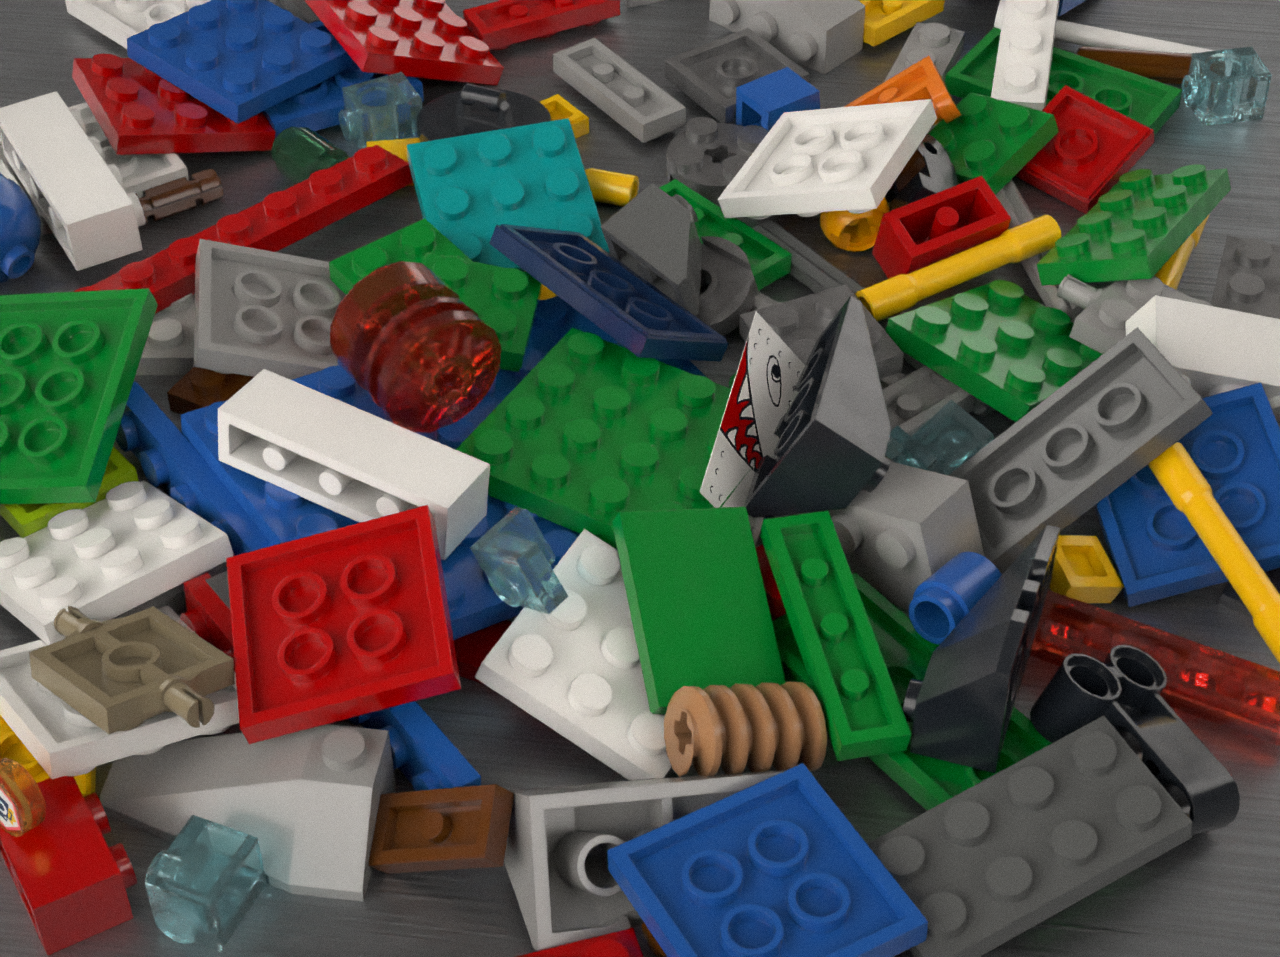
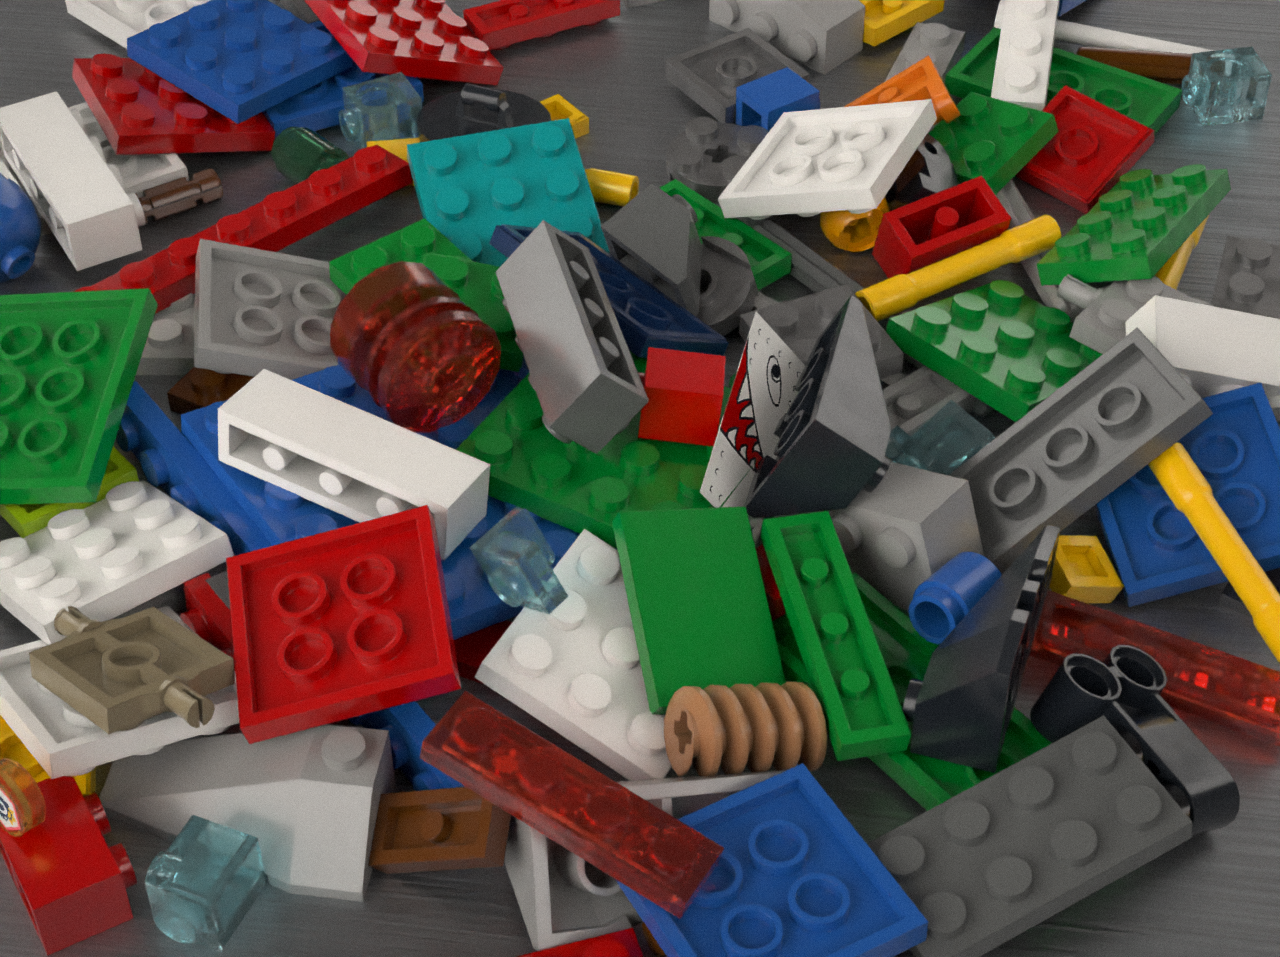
(570, 339): none -> dark grey brick
(572, 803): none -> clear red plate
(619, 90): light grey plate -> none
(683, 396): none -> red brick

